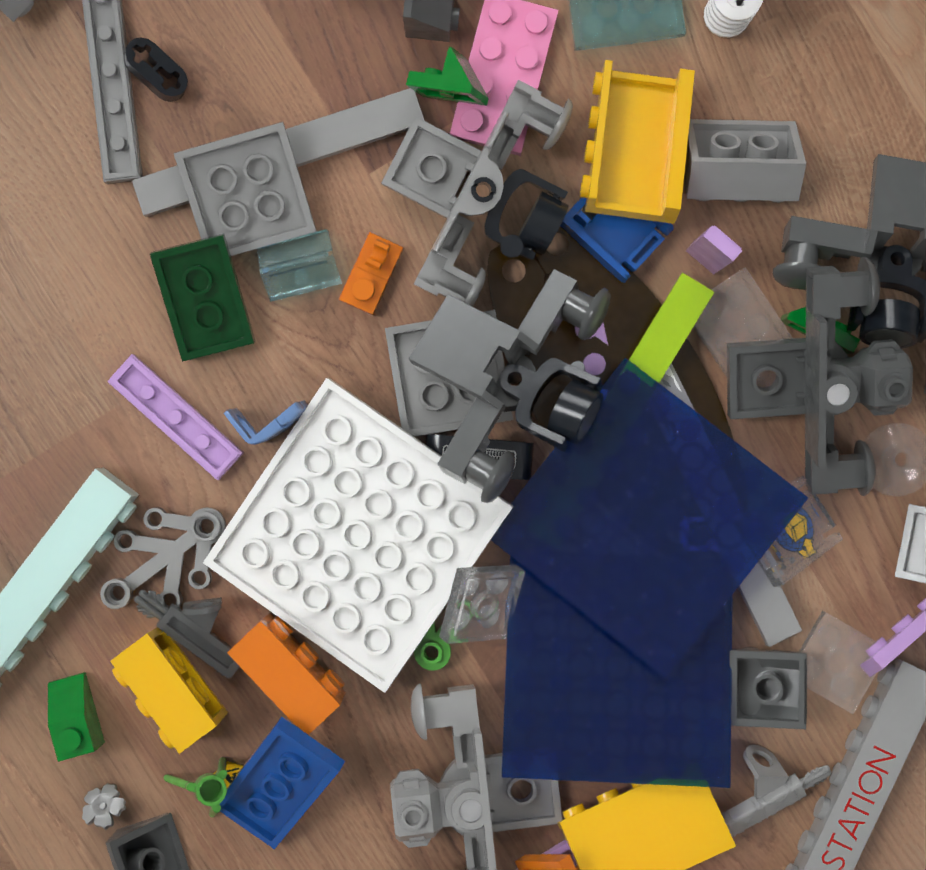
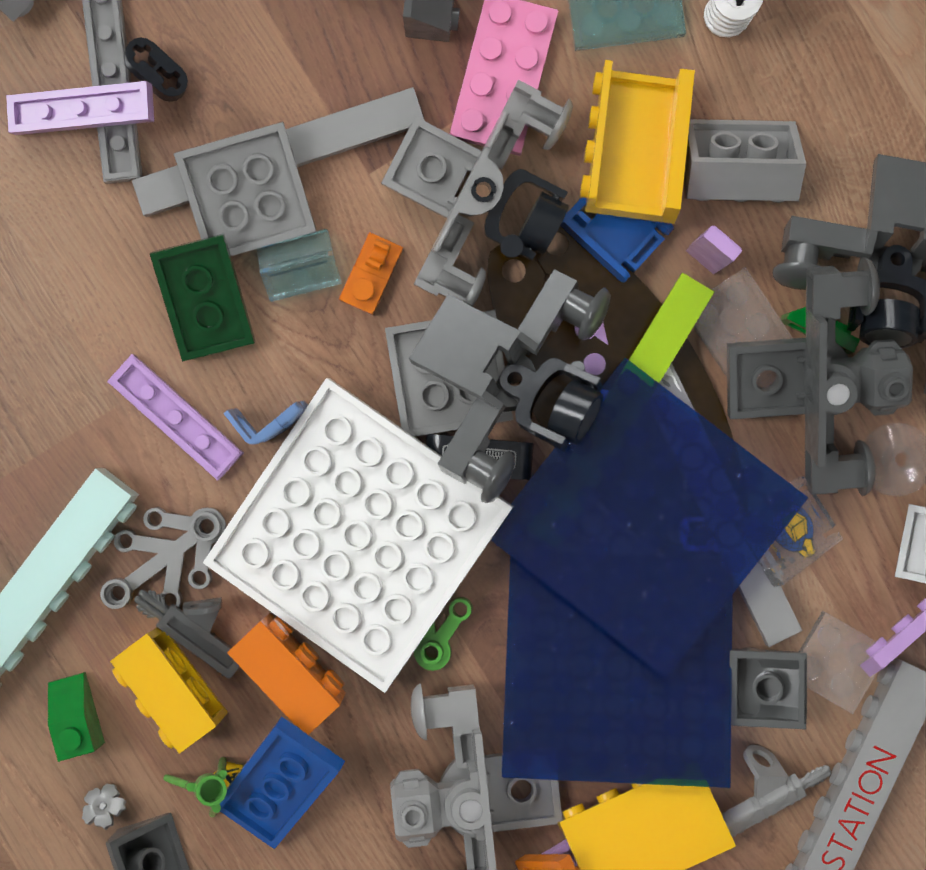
(80, 108): none -> plate
(454, 83): green slope -> none
(481, 603): clear plate -> none

